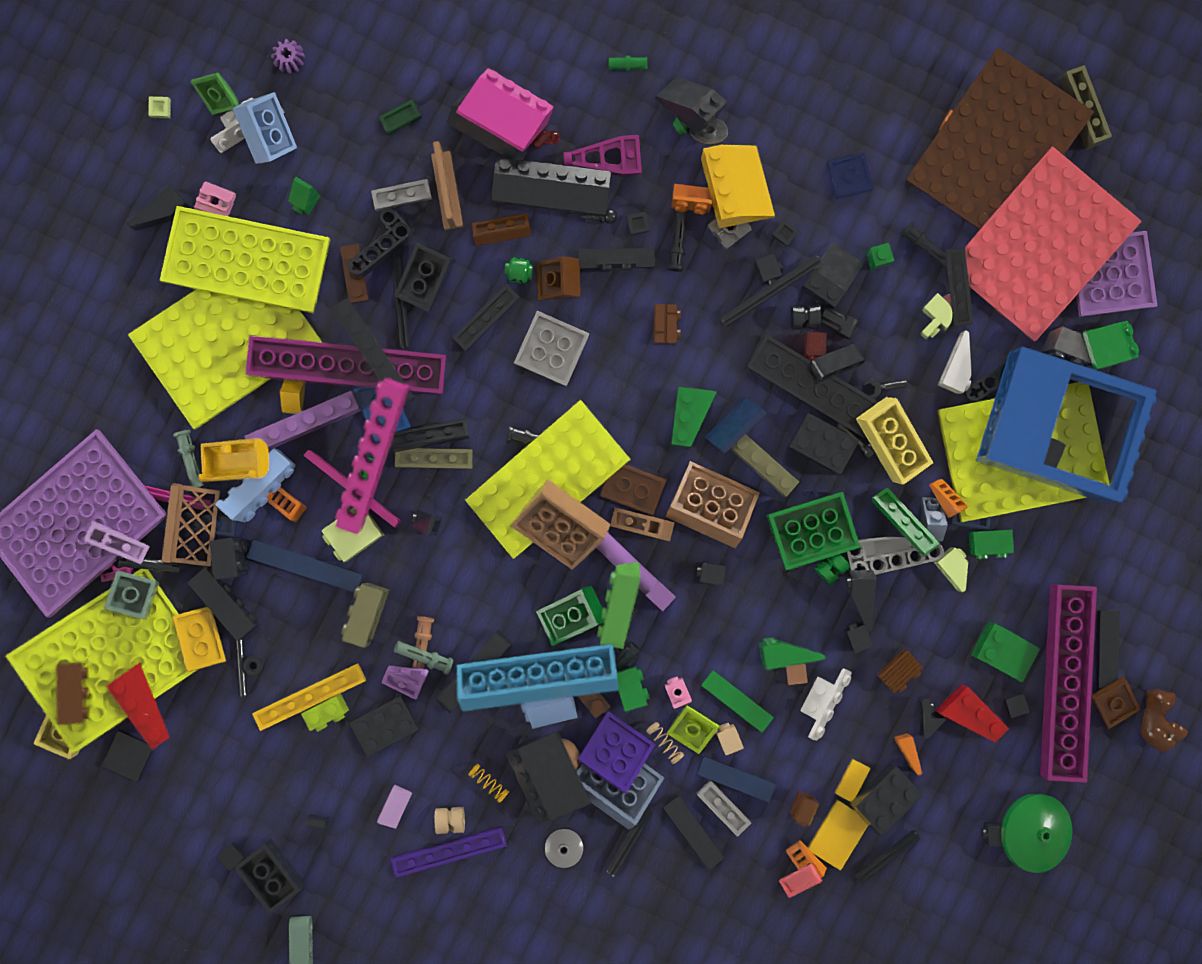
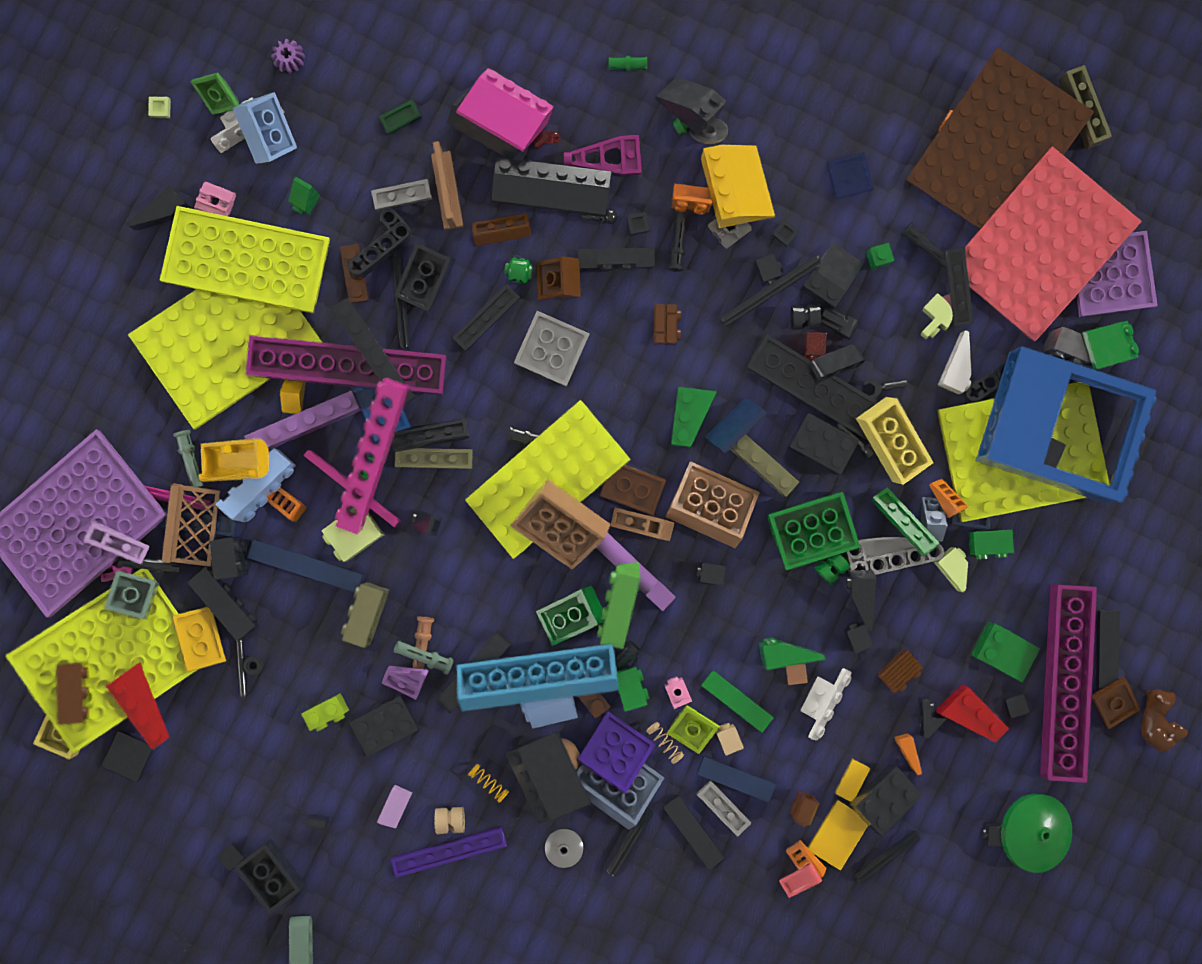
(309, 697): yellow plate -> none

